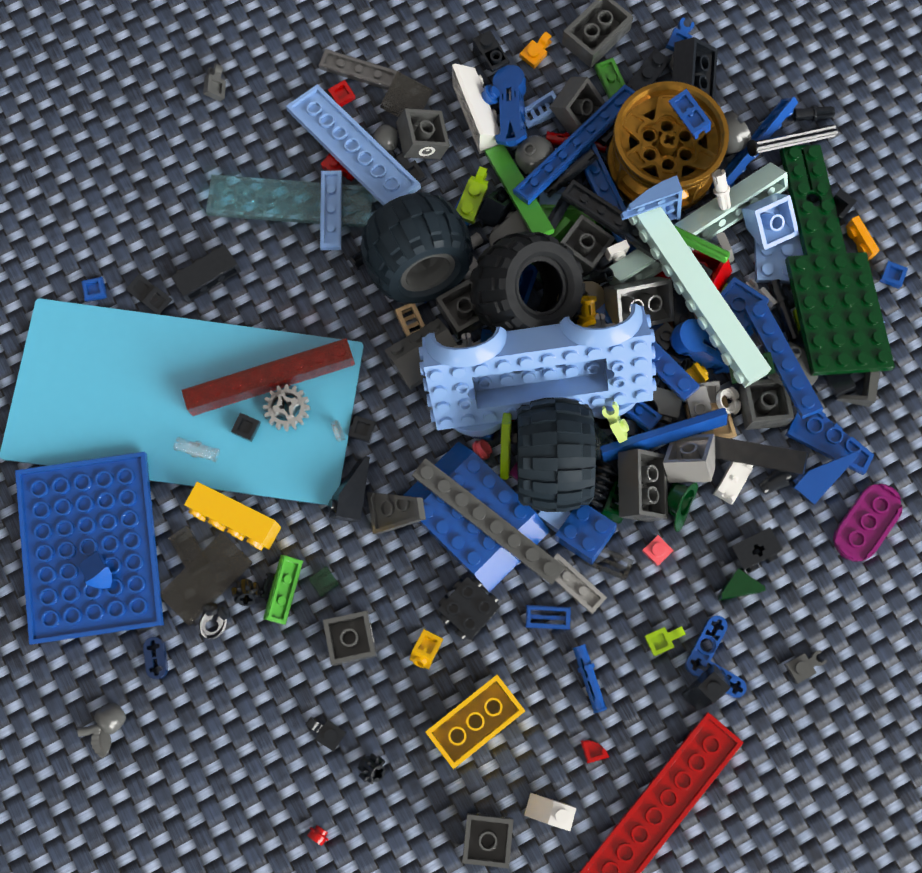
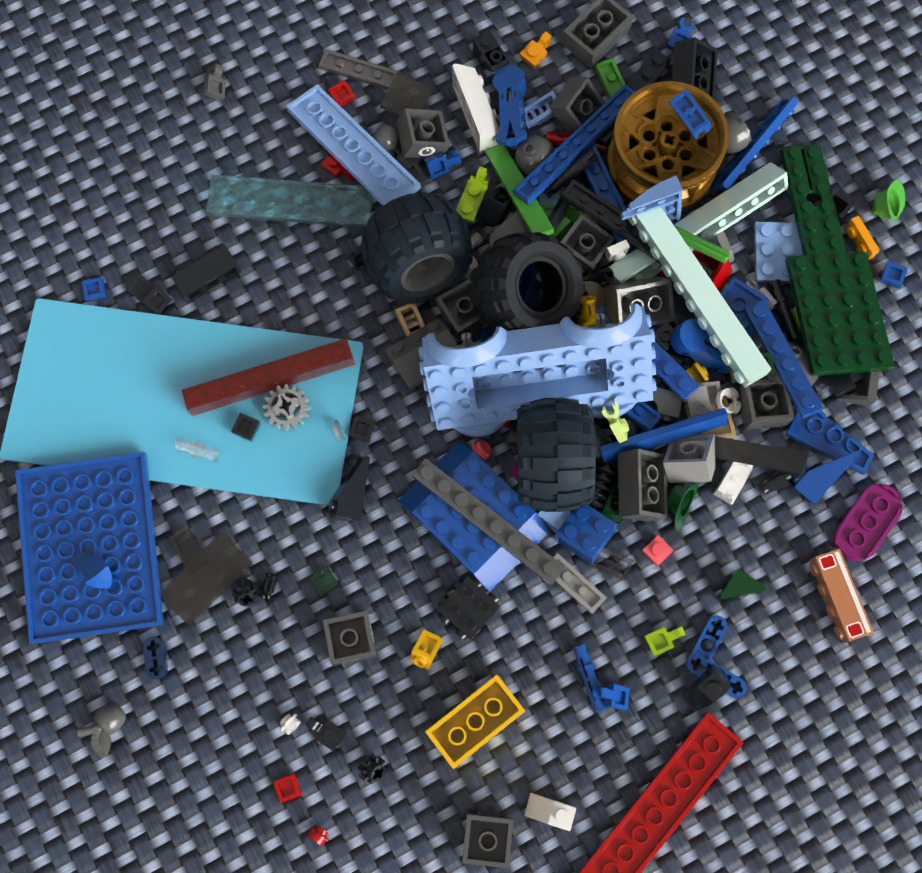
(209, 610): black piece -> none
(229, 514): yellow brick -> none
(283, 589): bright green tile -> none
(287, 788): none -> red tile
(289, 723): none -> white plate
(331, 210): light blue tile -> none
(394, 511): dark grey wing -> none
(439, 164): none -> blue plate
(490, 94): blue plate -> none
(505, 445): lime tile -> none
(529, 616): blue tile -> none
(593, 751): red tile -> none
(615, 695): none -> blue plate
(721, 189): white axle -> none
(755, 147): axle -> none
(764, 541): black brick -> none
(771, 220): light blue slope -> none
(802, 666): dark grey plate -> none
(813, 113): black axle -> none
(841, 596): none -> nougat brick
(890, 202): none -> bright green piece

